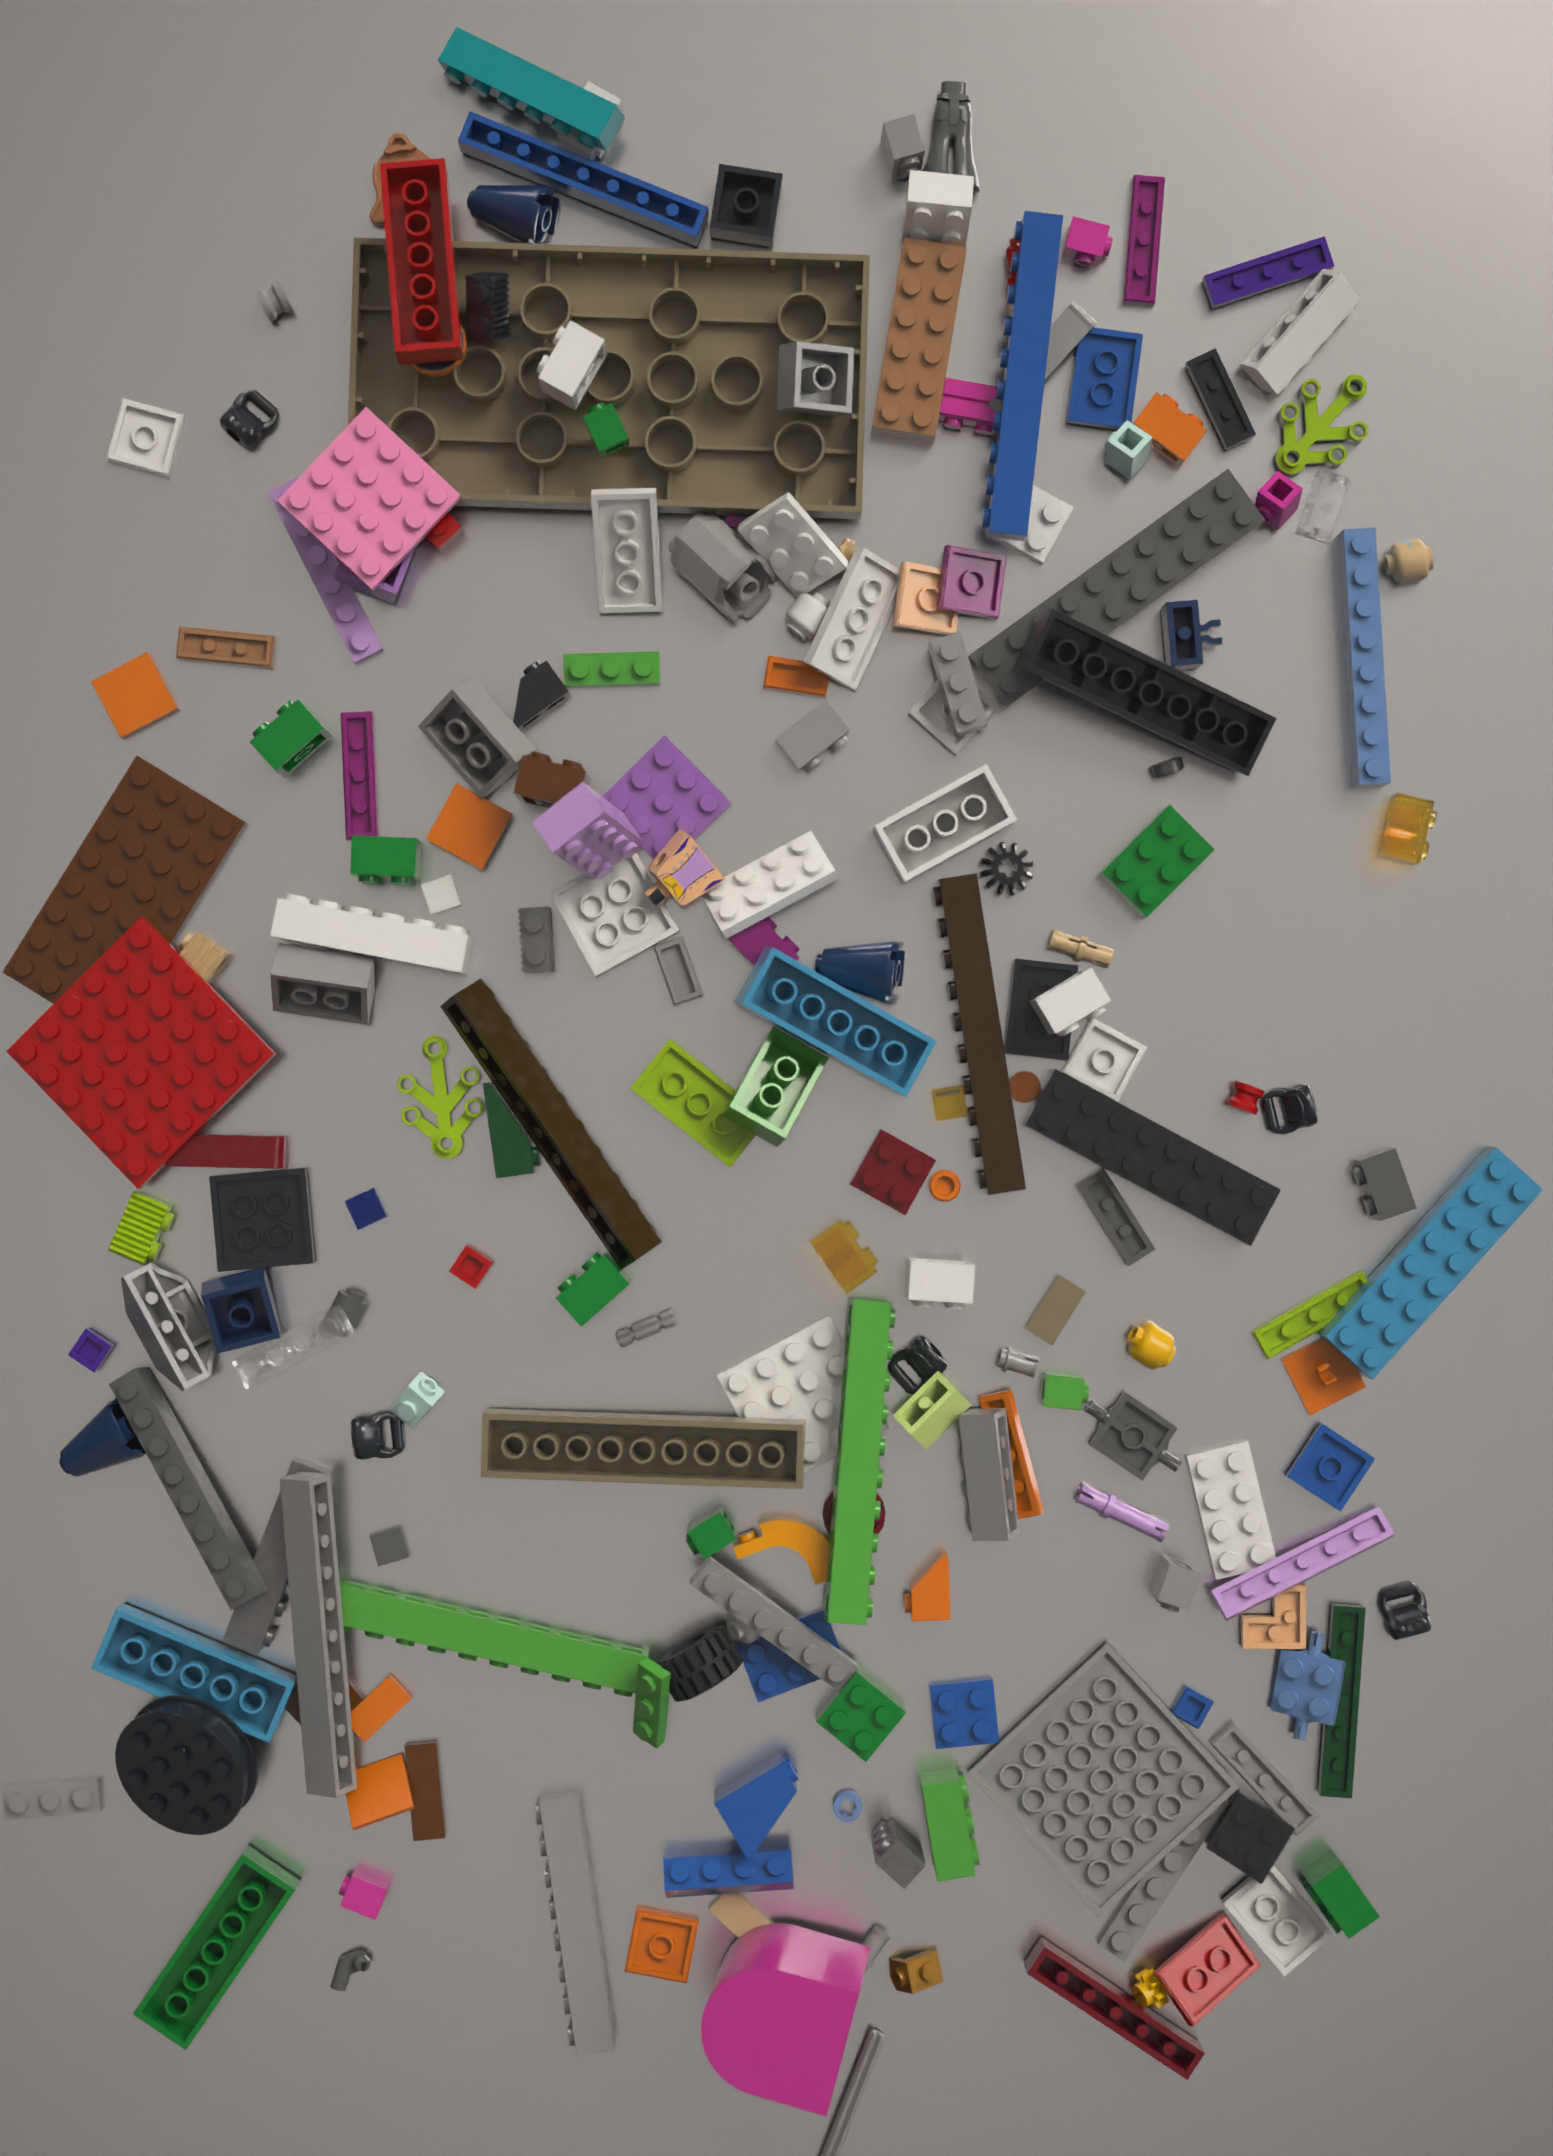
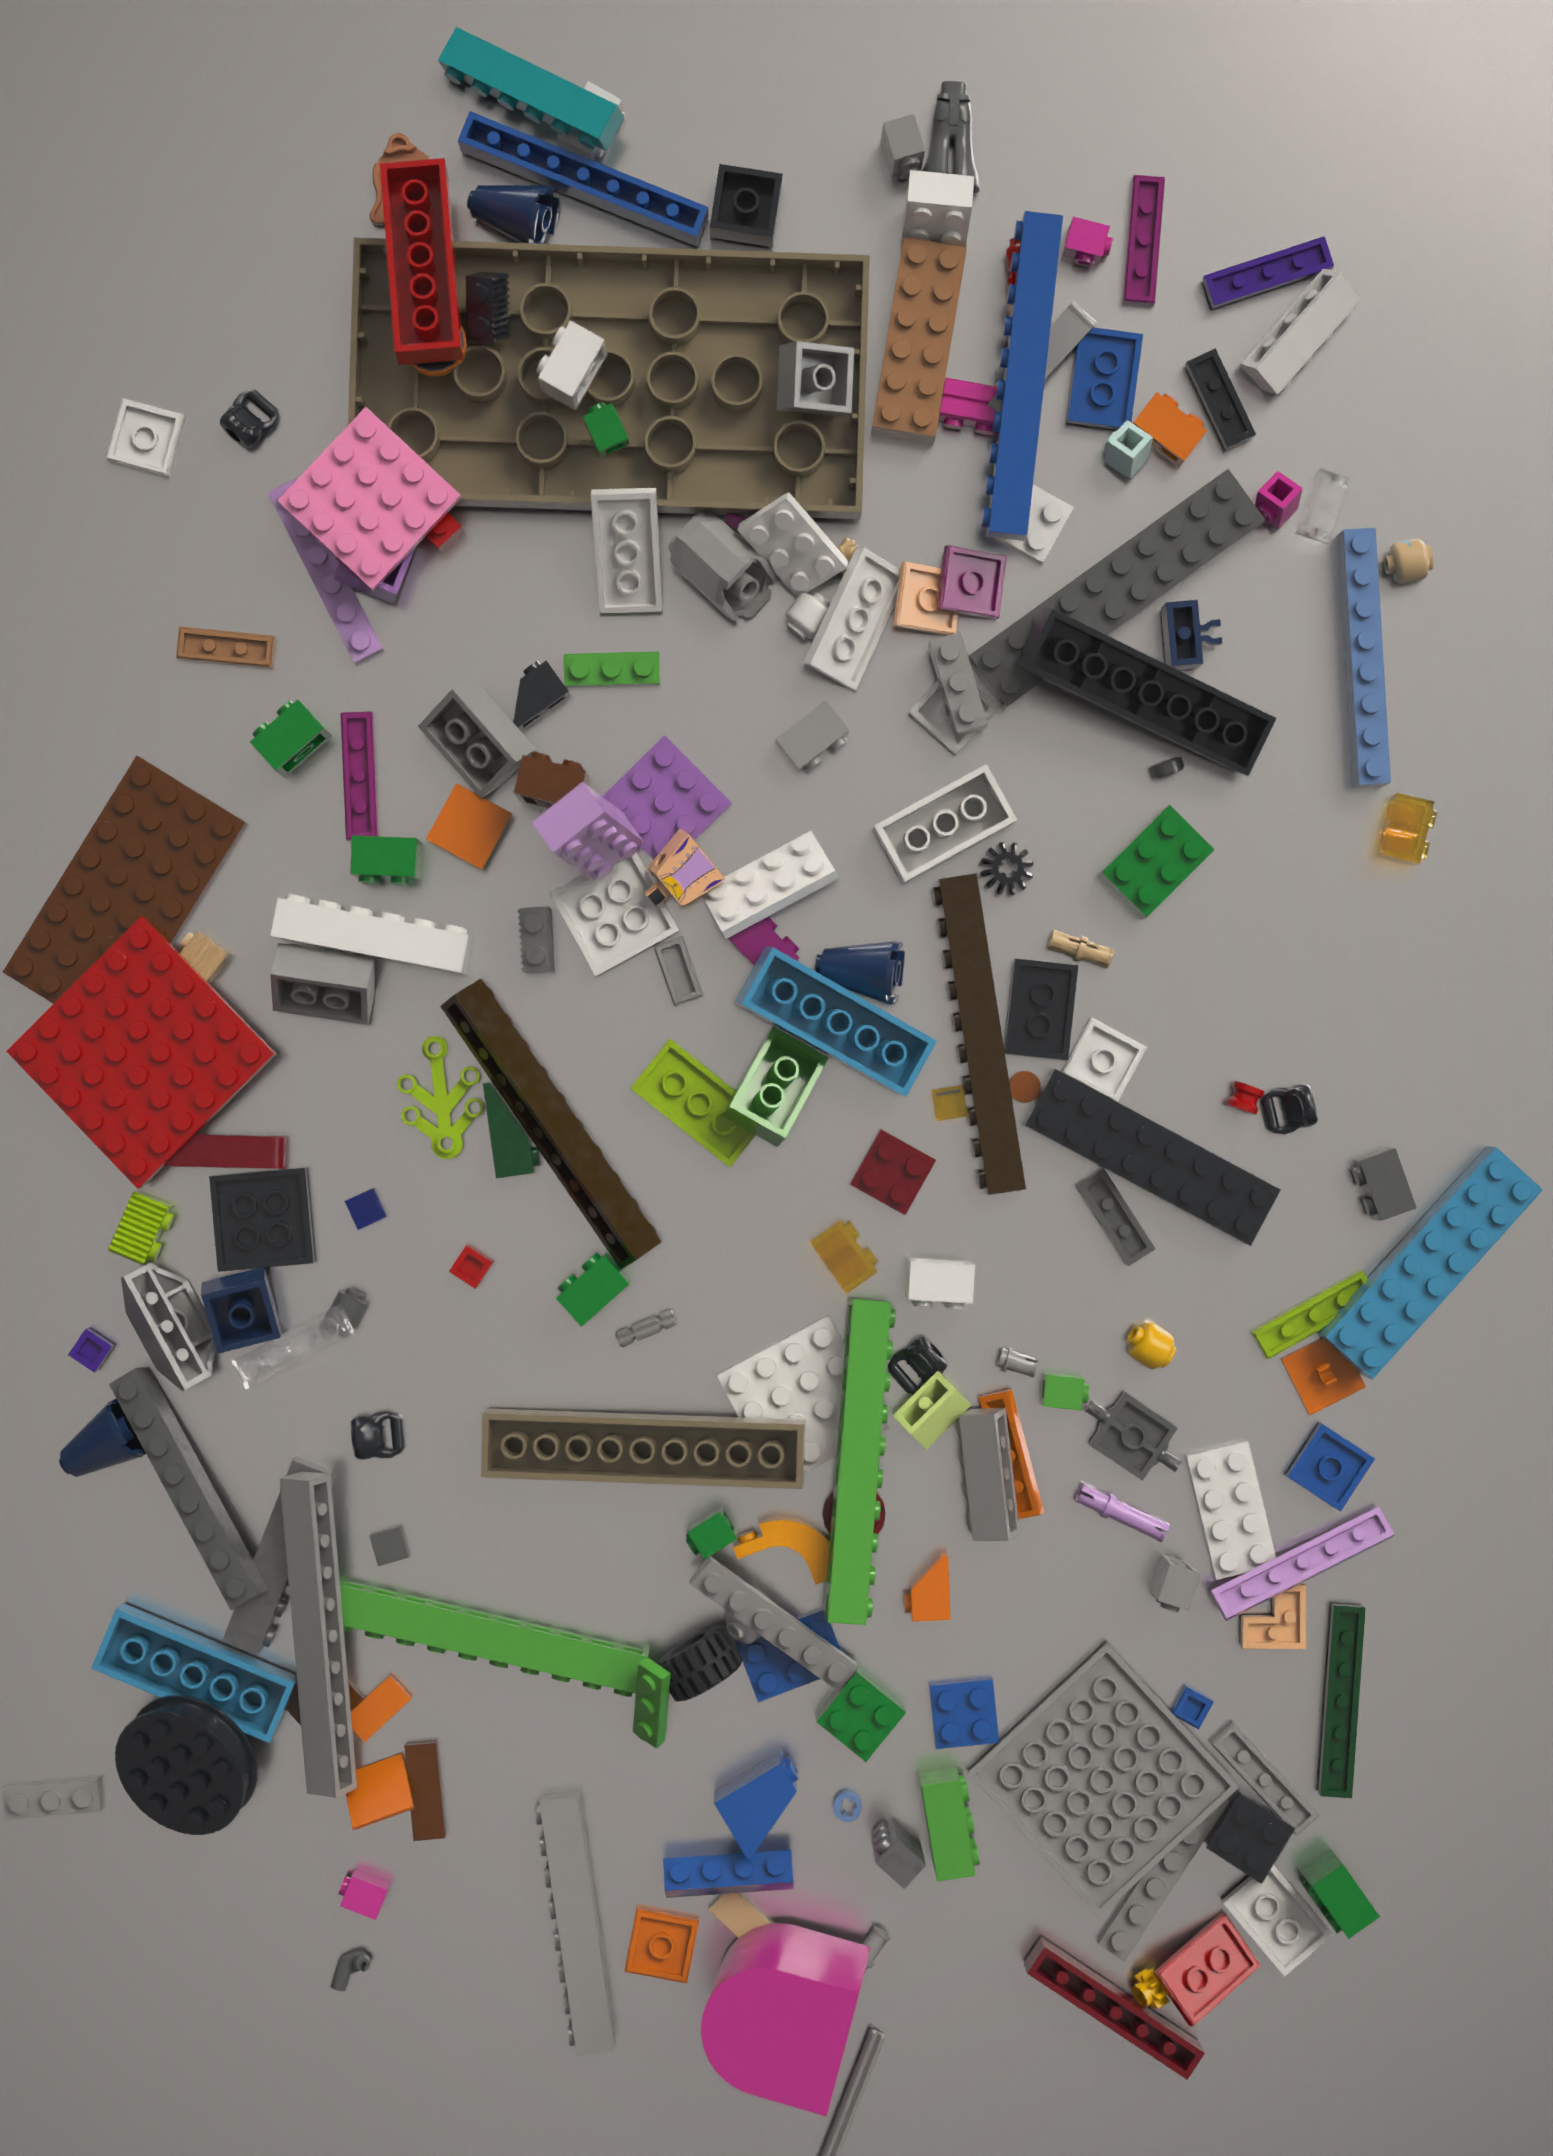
(134, 695): orange tile -> none
(216, 1947): green brick -> none
(274, 301): light grey wheel -> none
(416, 1400): light aqua bracket -> none
(441, 894): white tile -> none
(794, 677): orange tile -> none
(916, 1972): pearl gold bracket -> none
(944, 1185): orange tile -> none
(1055, 1309): dark tan tile -> none
(1071, 1001): white brick -> none
(1308, 1686): medium blue plate -> none
(1317, 428): lime plant -> none
(1407, 1619): black piece -> none

